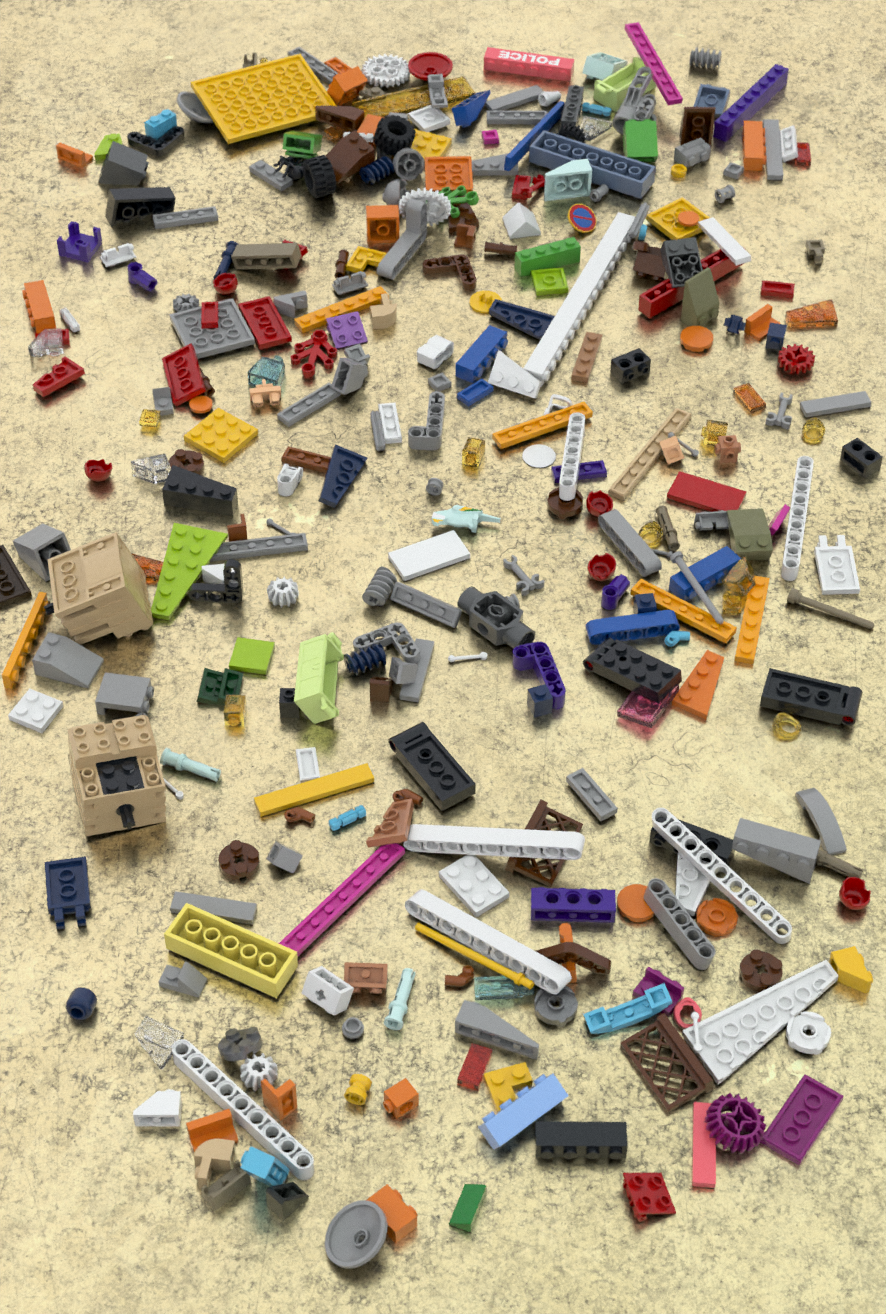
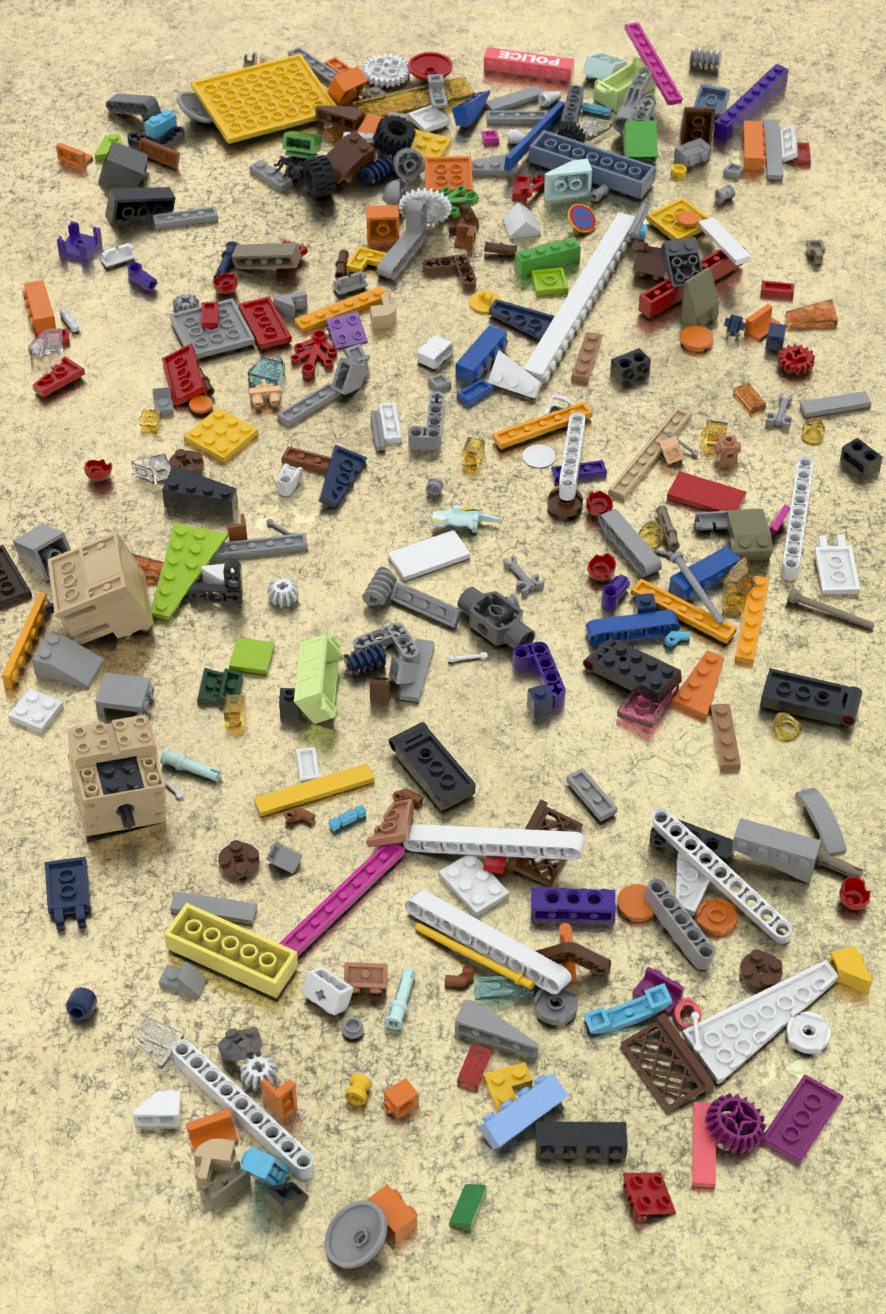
(134, 104): none -> dark grey beam
(159, 153): none -> dark orange tile
(495, 864): none -> red tile
(515, 136): none -> white cone
(725, 737): none -> medium nougat plate

